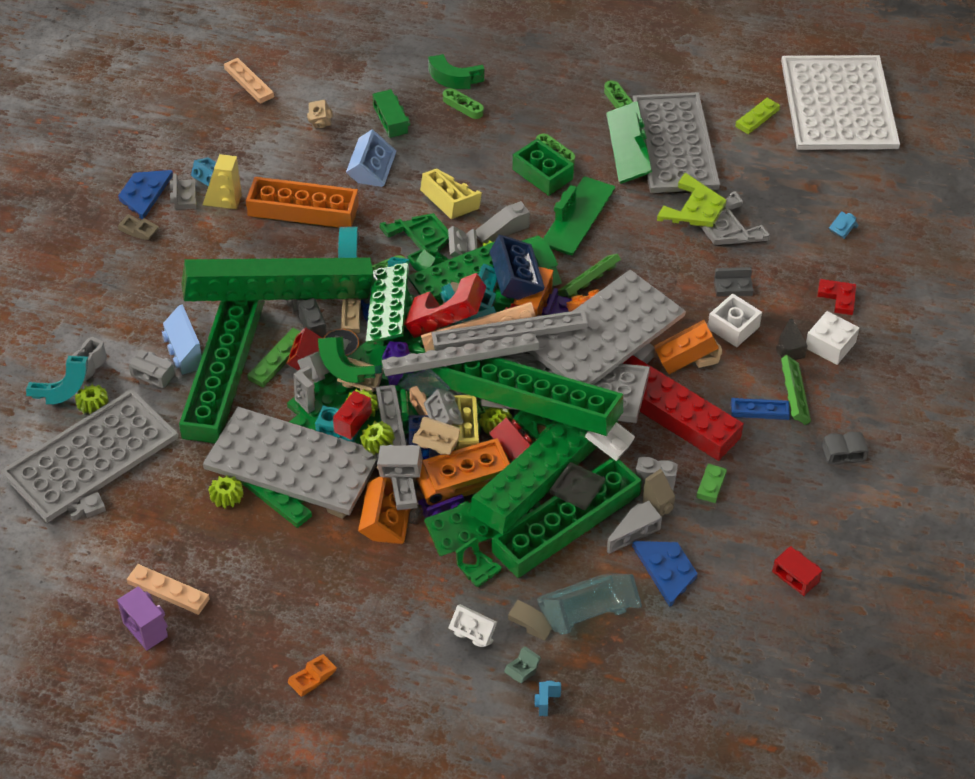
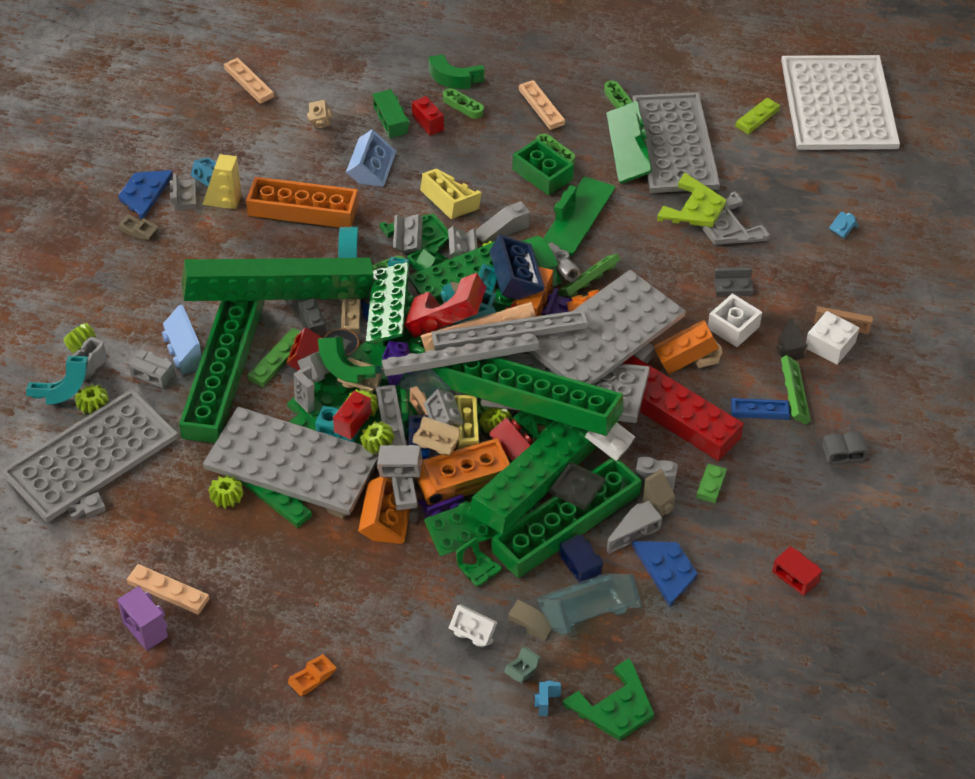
(77, 336): none -> lime gear
(407, 233): none -> light grey bracket
(428, 115): none -> red brick
(541, 104): none -> light nougat plate
(565, 265): none -> light grey piece
(580, 558): none -> clear blue brick
(619, 712): none -> green wing
(842, 292): red plate -> none
(862, 321): none -> medium nougat plate

